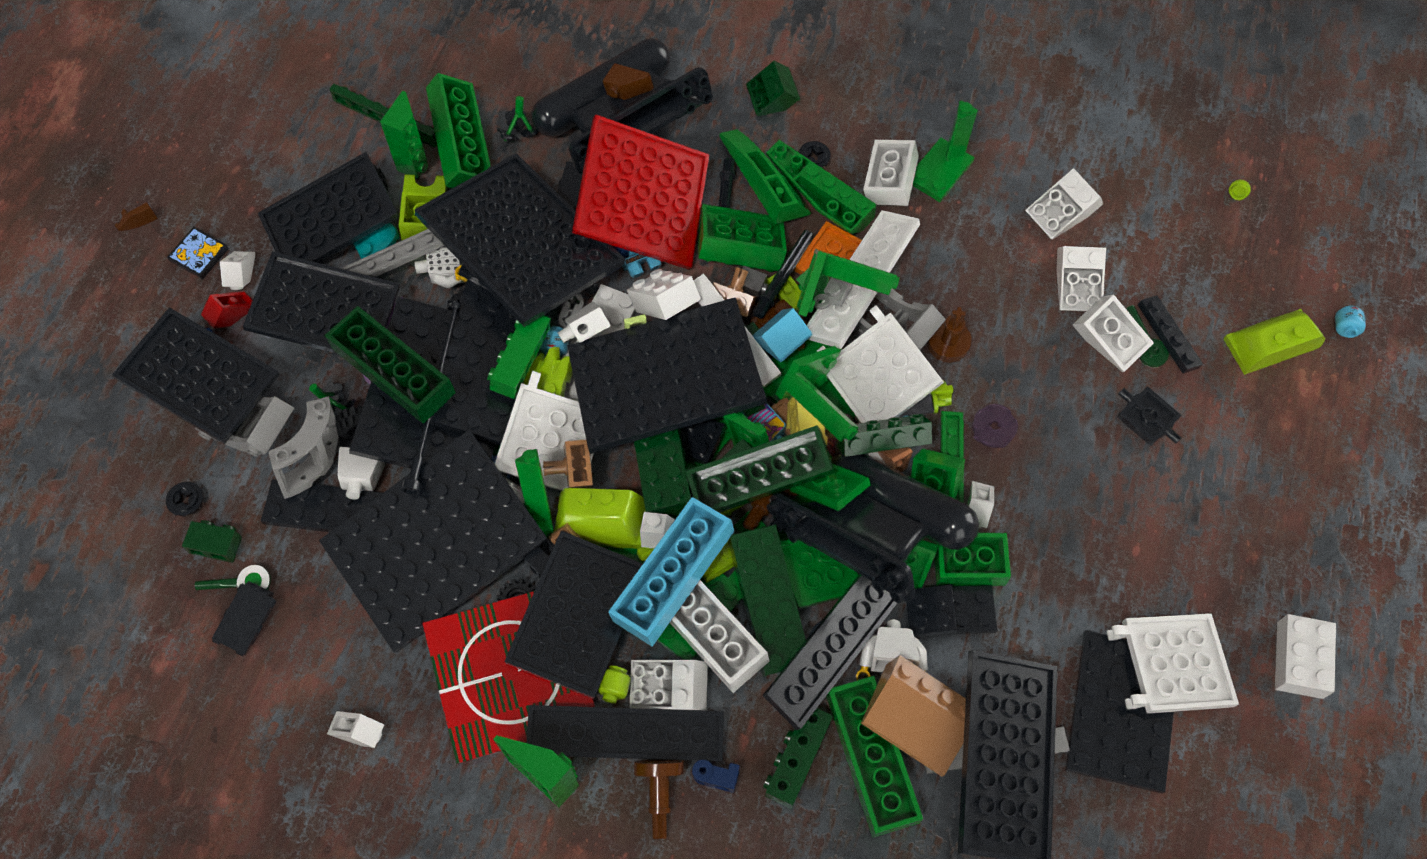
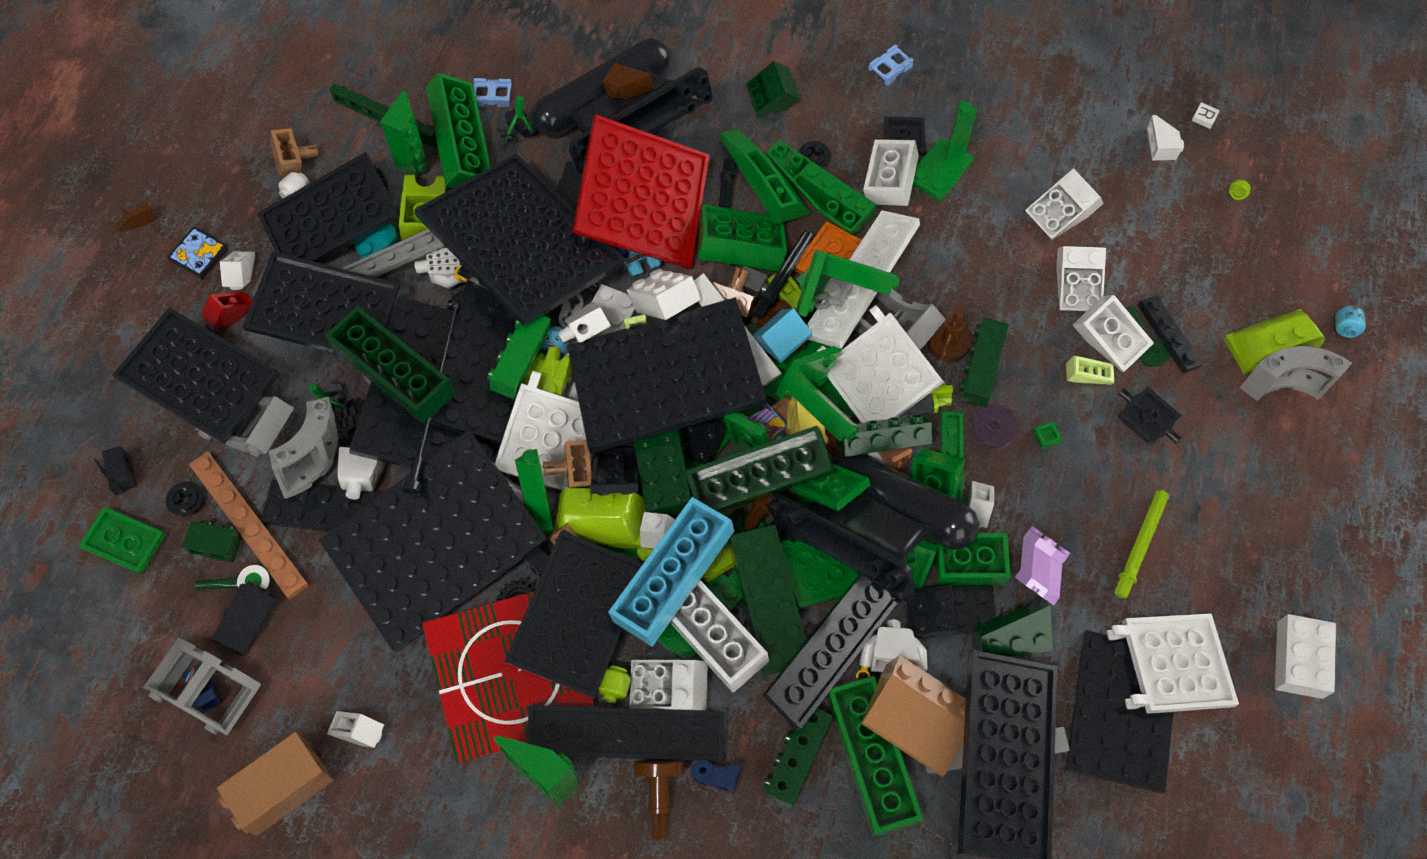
(118, 470): none -> black piece
(122, 540): none -> green plate
(176, 663): none -> light grey window
(208, 693): none -> dark blue leg
(249, 525): none -> nougat plate
(274, 785): none -> medium nougat brick
(287, 153): none -> medium nougat brick
(292, 183): none -> white head
(491, 98): none -> light blue piece
(615, 471): none -> black plate
(895, 68): none -> light blue piece
(906, 129): none -> black plate
(984, 362): none -> dark green brick
(1017, 633): none -> dark green wedge
(1042, 565): none -> lavender brick
(1047, 435): none -> green tile
(1076, 373): none -> yellowish green slope
(1140, 547): none -> lime axle
(1163, 140): none -> white slope
(1205, 115): none -> white tile
(1293, 372): none -> light grey window

